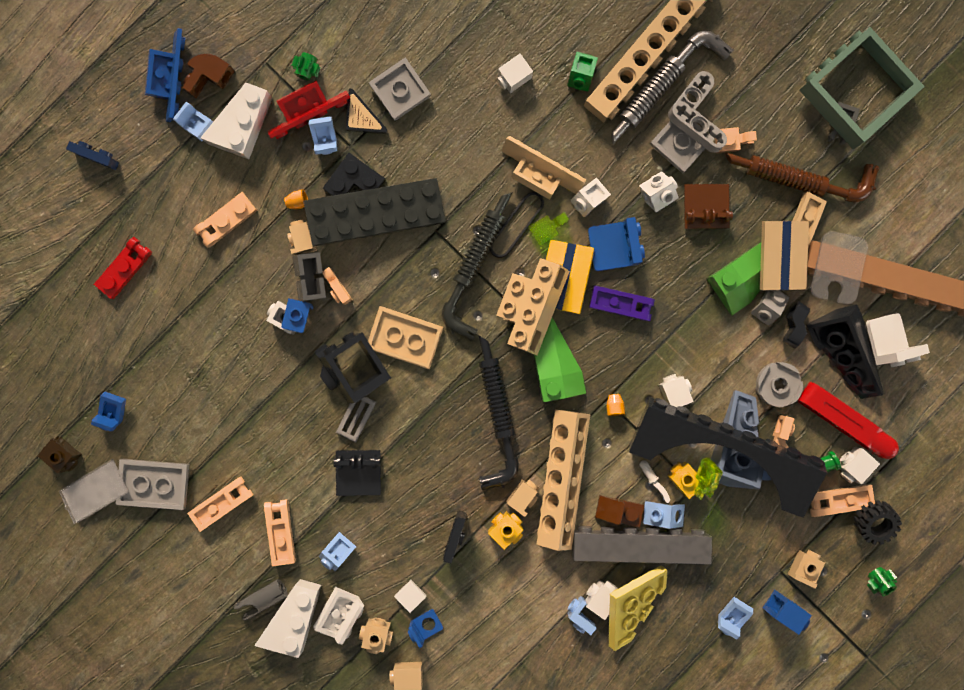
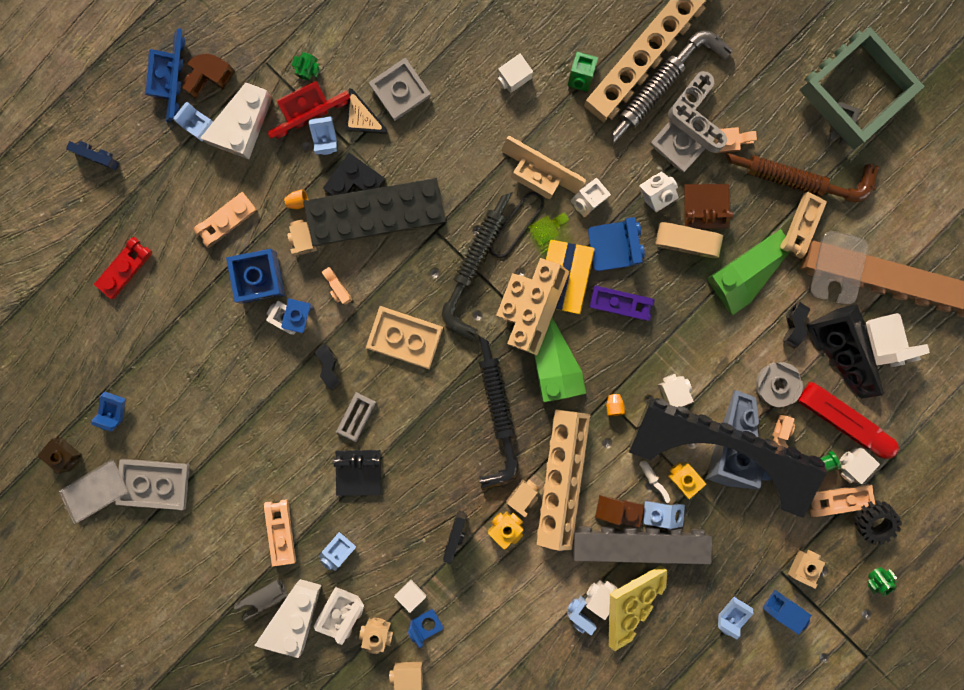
(219, 504): light nougat plate -> none
(255, 276): none -> blue brick
(306, 267): dark grey piece -> none
(367, 386): black window -> none
(689, 240): none -> tan beam
(709, 477): clear neon green plate -> none
(770, 306): light grey bracket -> none
(784, 255): tan tile -> none

